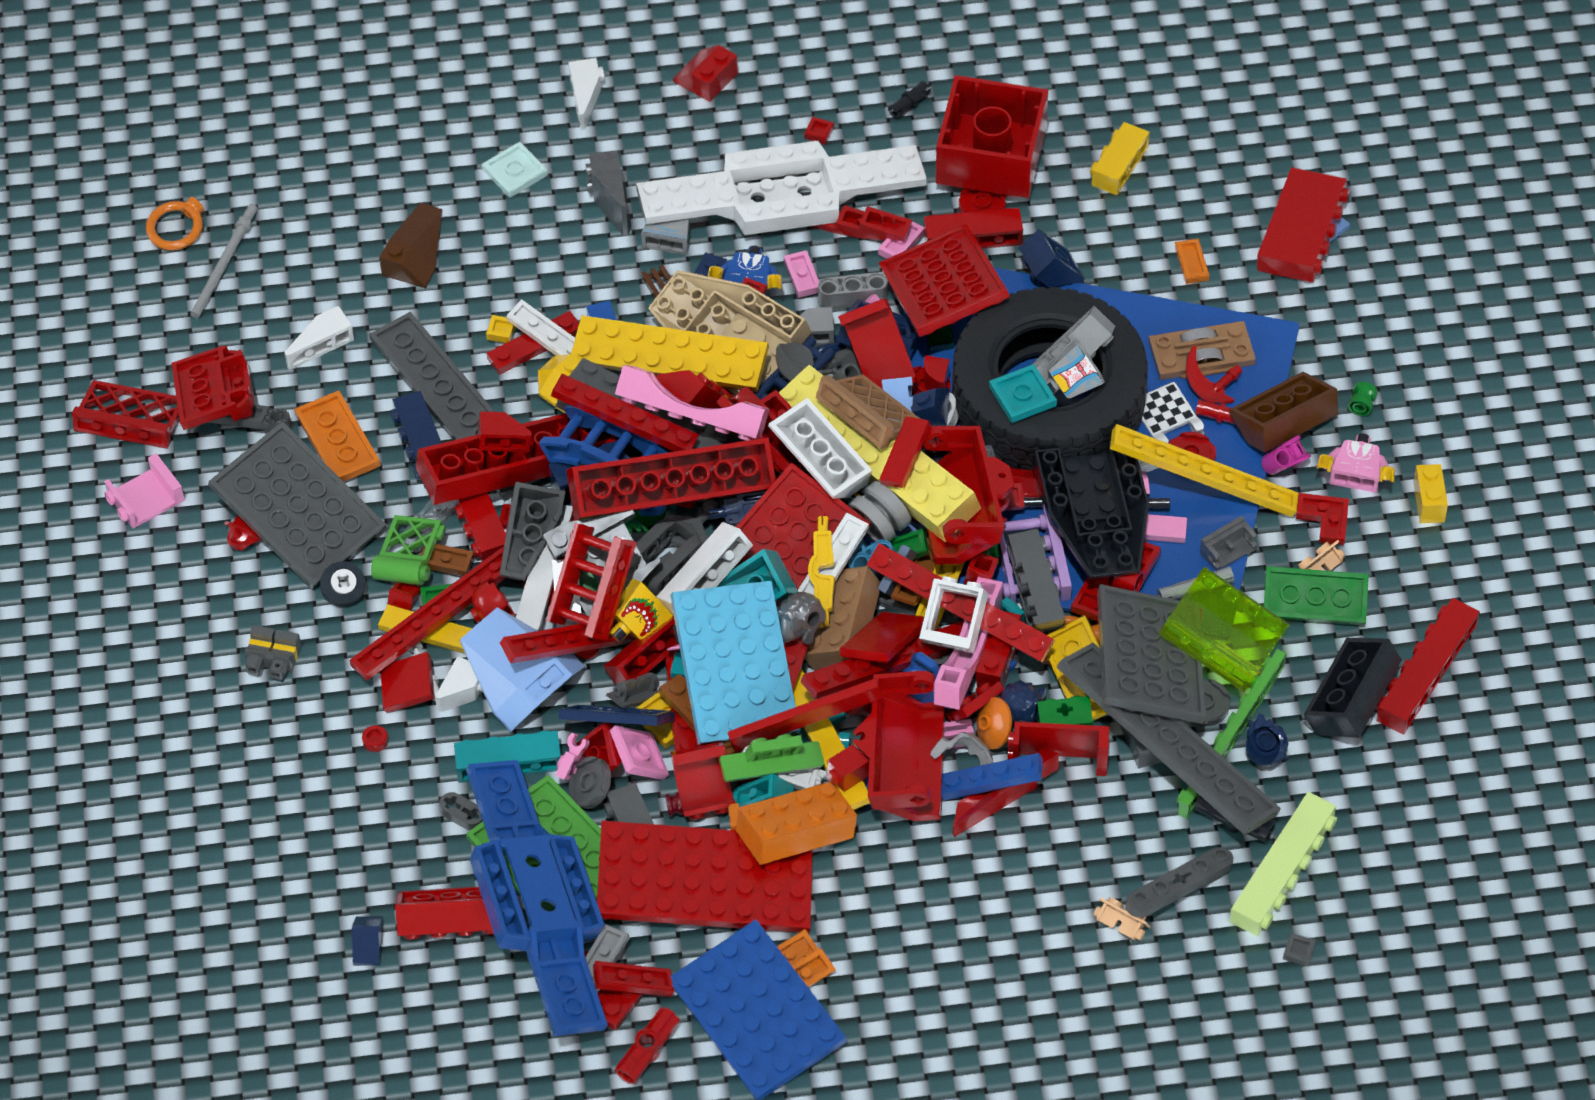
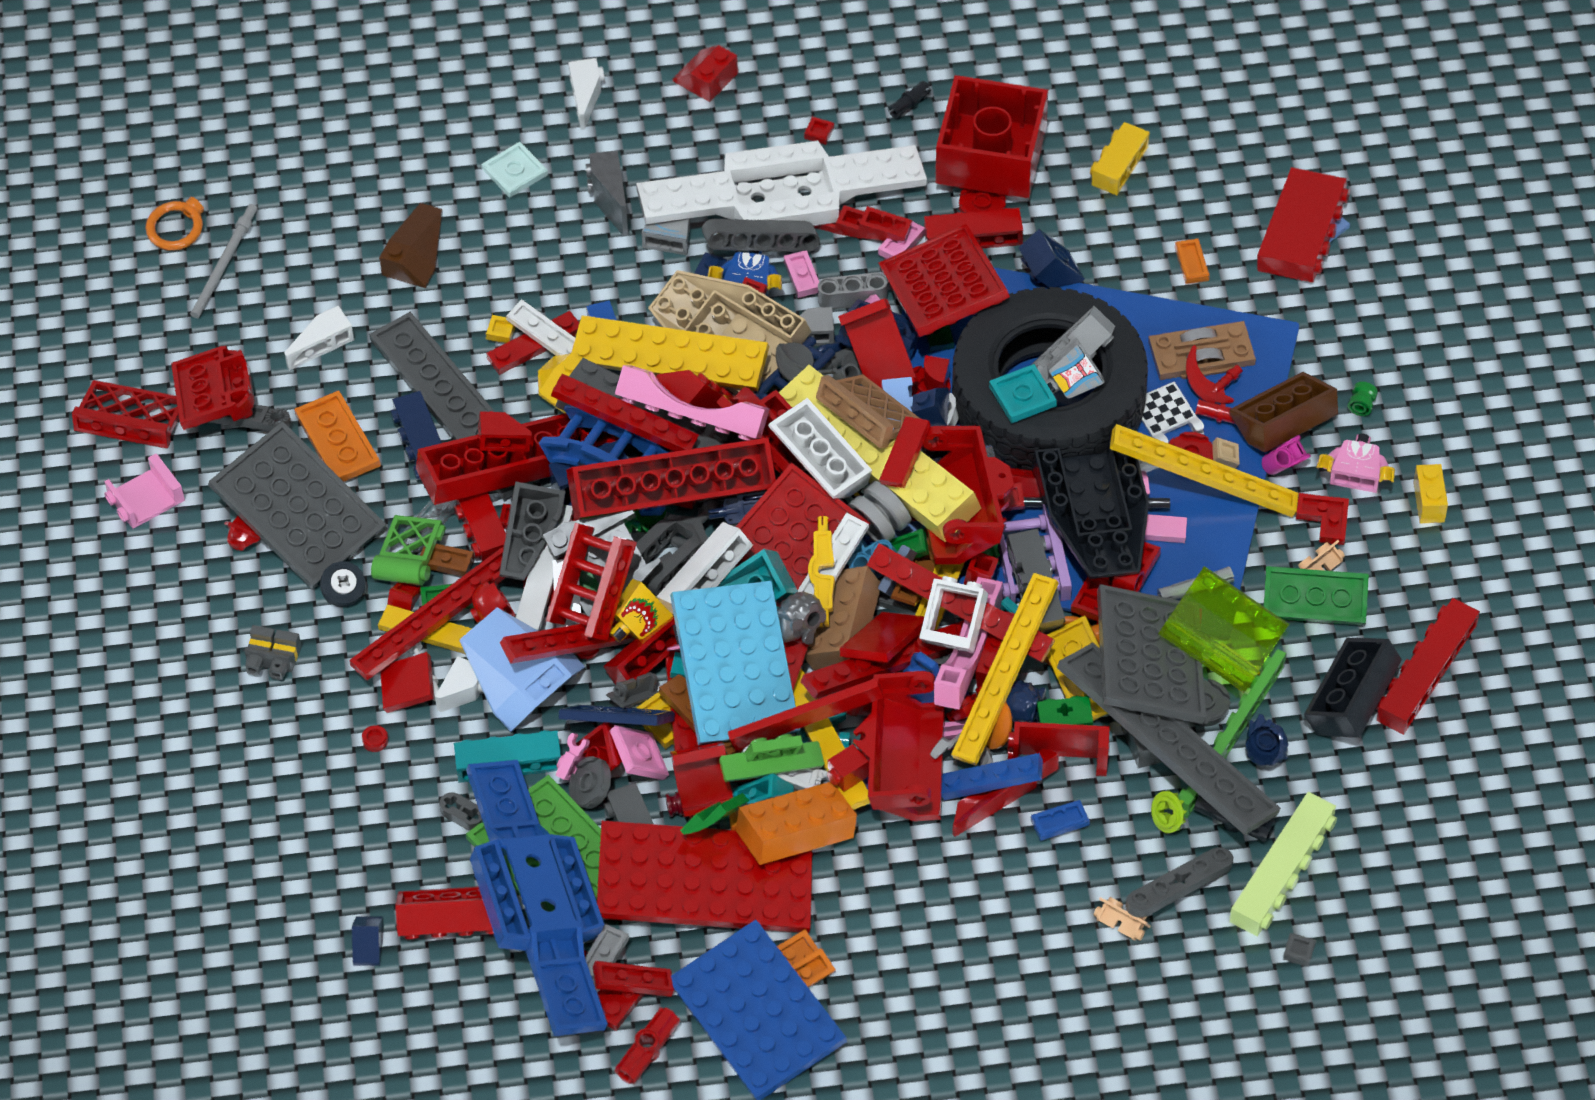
(647, 278): reddish brown tile -> none
(714, 814): none -> green slope
(750, 232): none -> dark grey beam
(1004, 669): none -> yellow tile
(1060, 820): none -> blue plate
(1164, 820): none -> lime gear
(1226, 452): none -> tan tile
(1228, 544): flat silver hinge -> none

